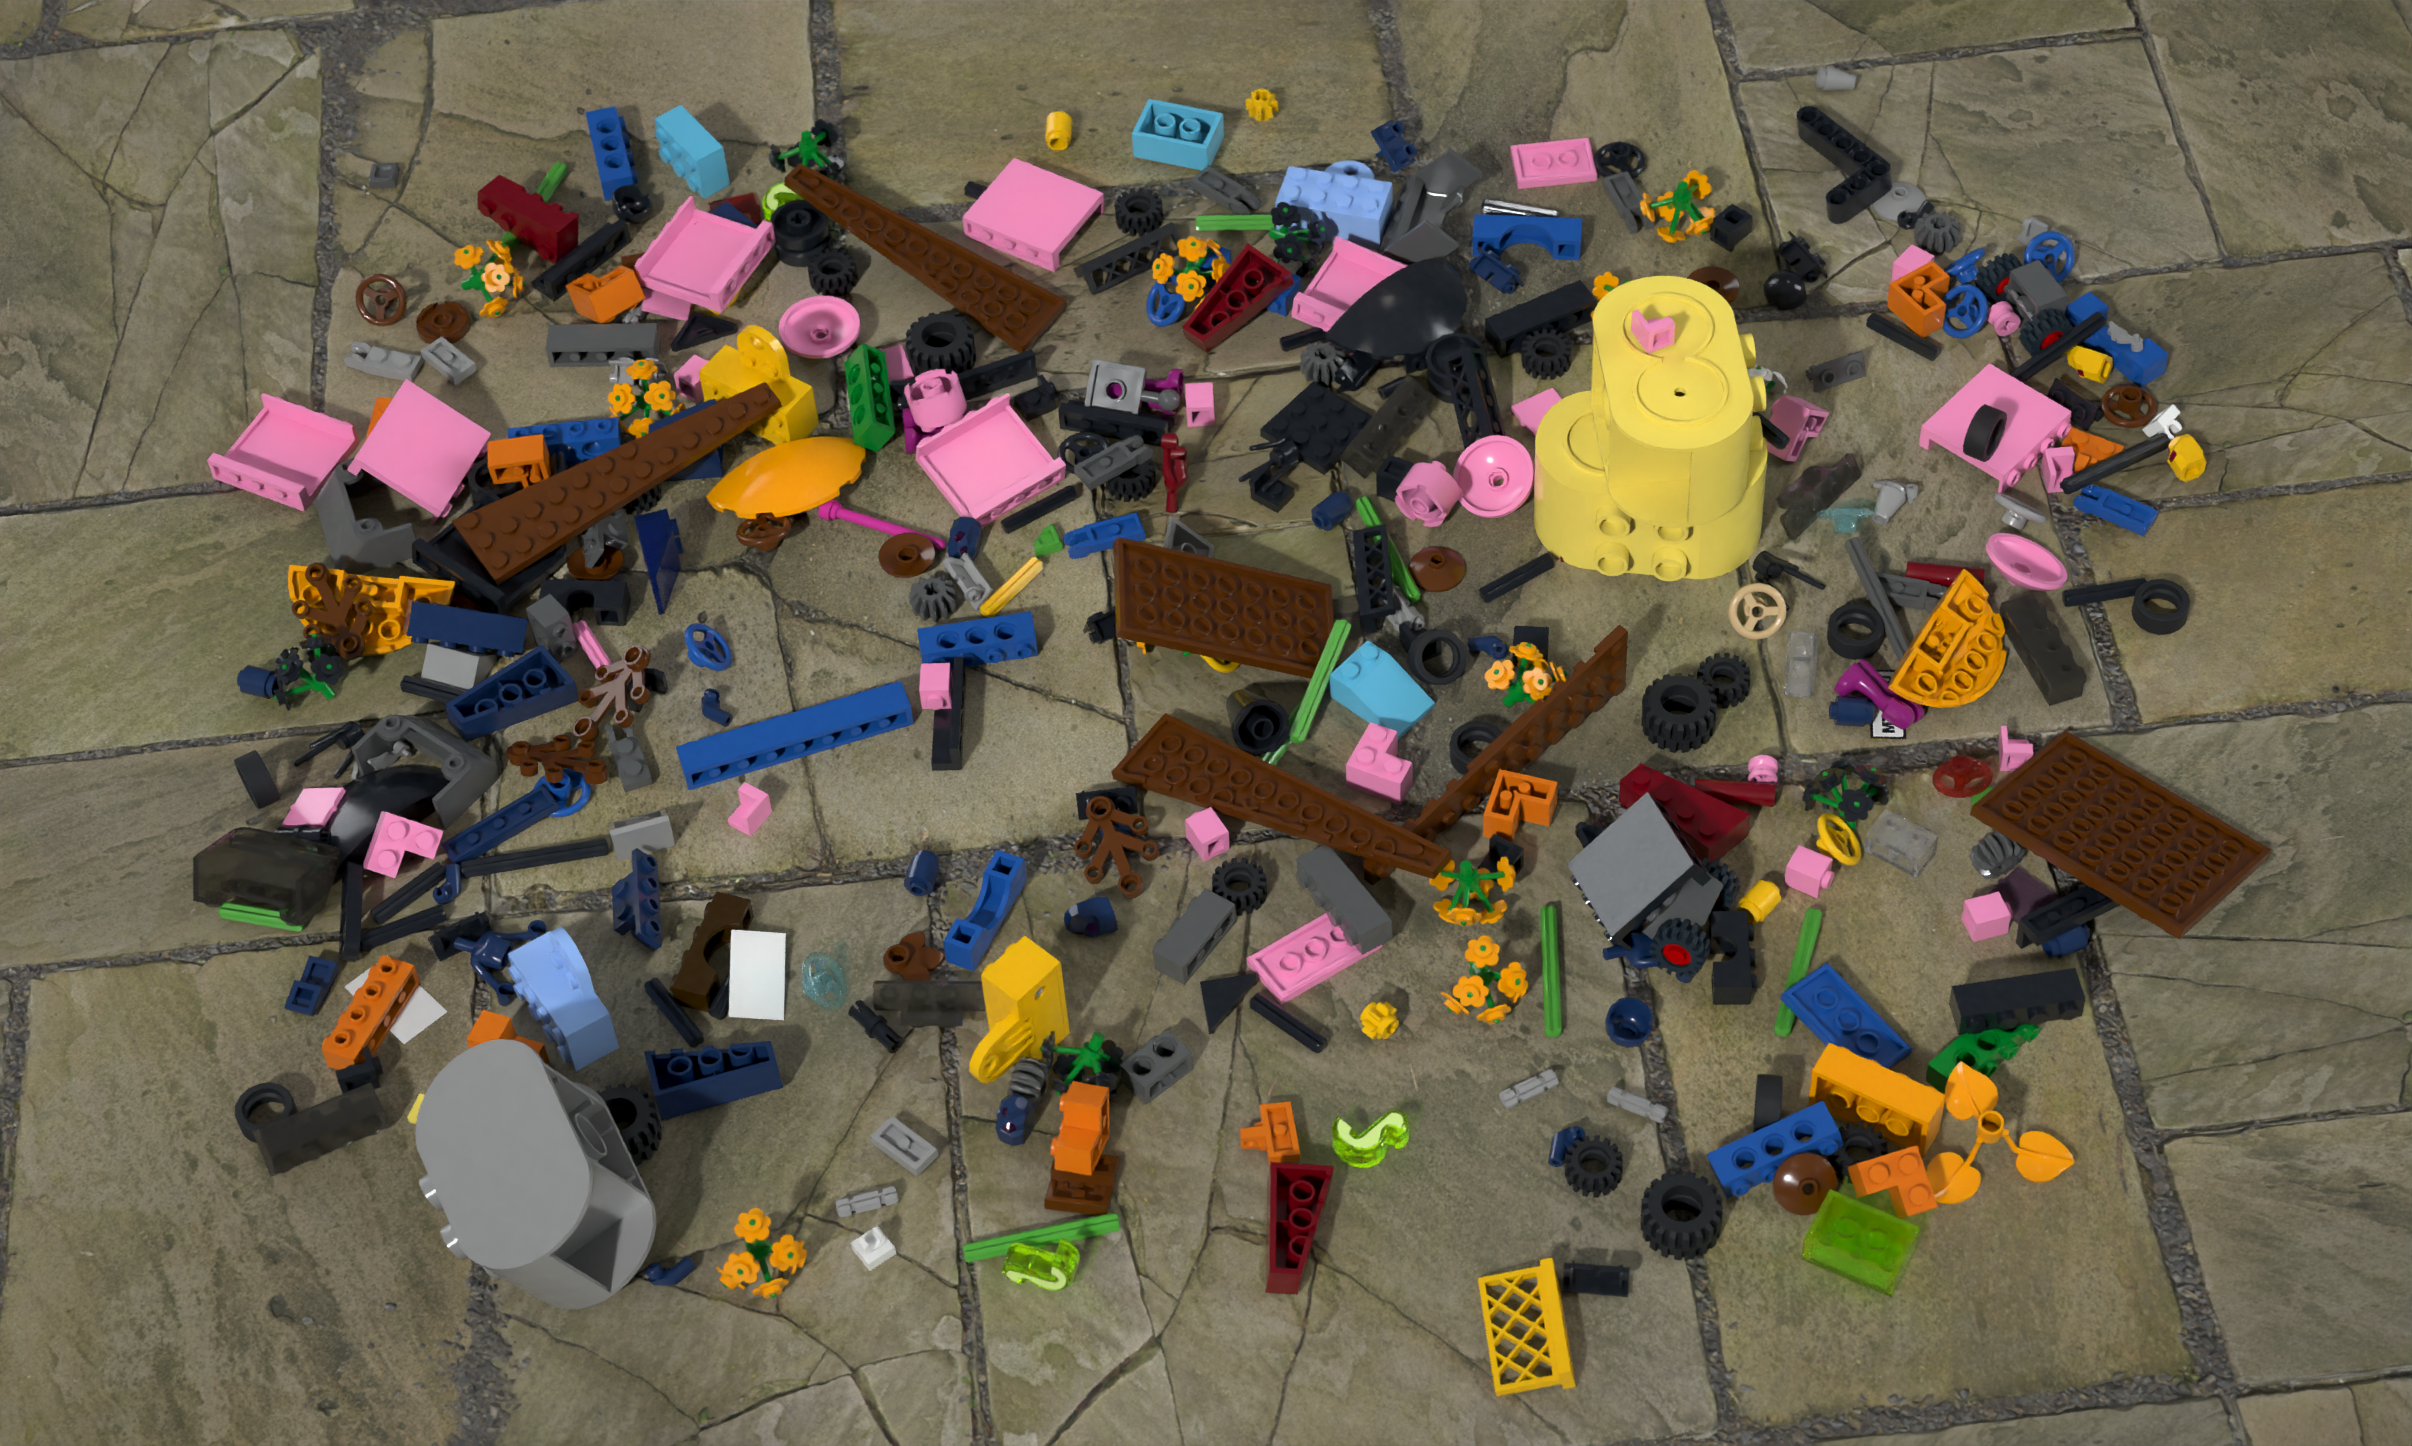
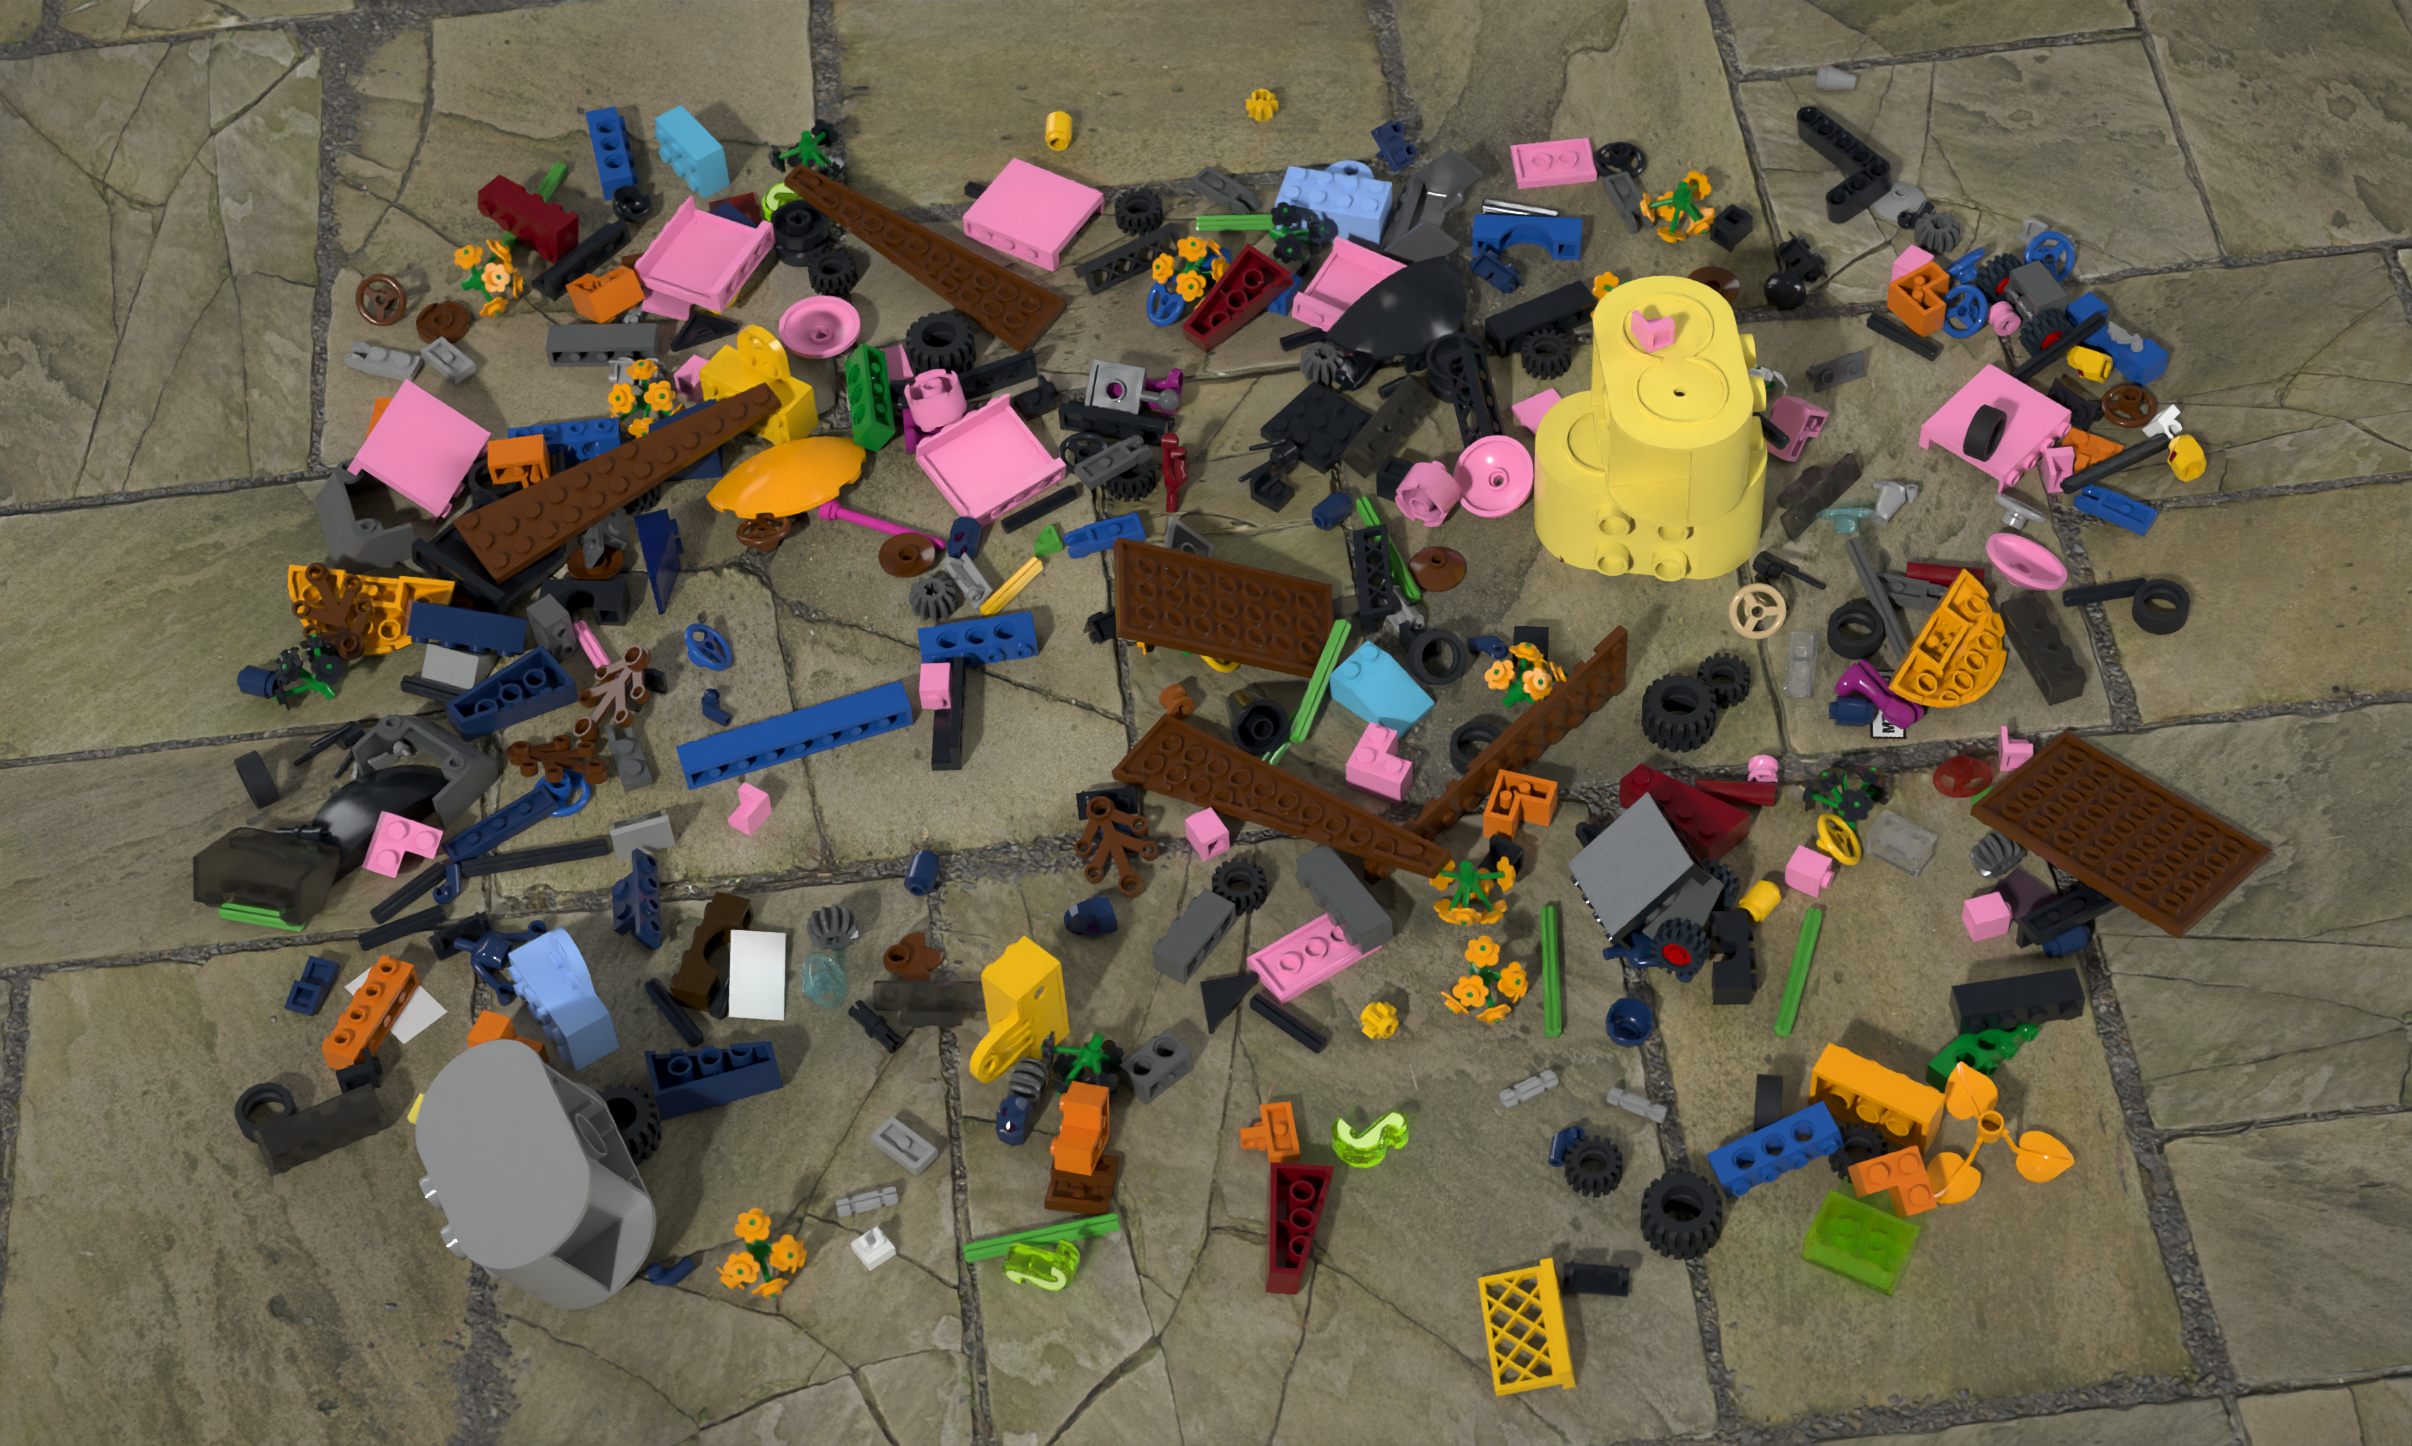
(286, 453): bright pink panel -> none
(314, 807): bright pink piece -> none
(351, 911): black beam -> none
(384, 175): dark grey tile -> none
(833, 927): none -> dark grey gear
(1000, 888): blue arch -> none
(1176, 701): none -> dark orange wheel
(1178, 135): medium azure brick -> none
(1200, 404): bright pink brick -> none
(1516, 577): black axle -> none
(1794, 1174): reddish brown dish -> none
(1844, 1017): blue tile -> none

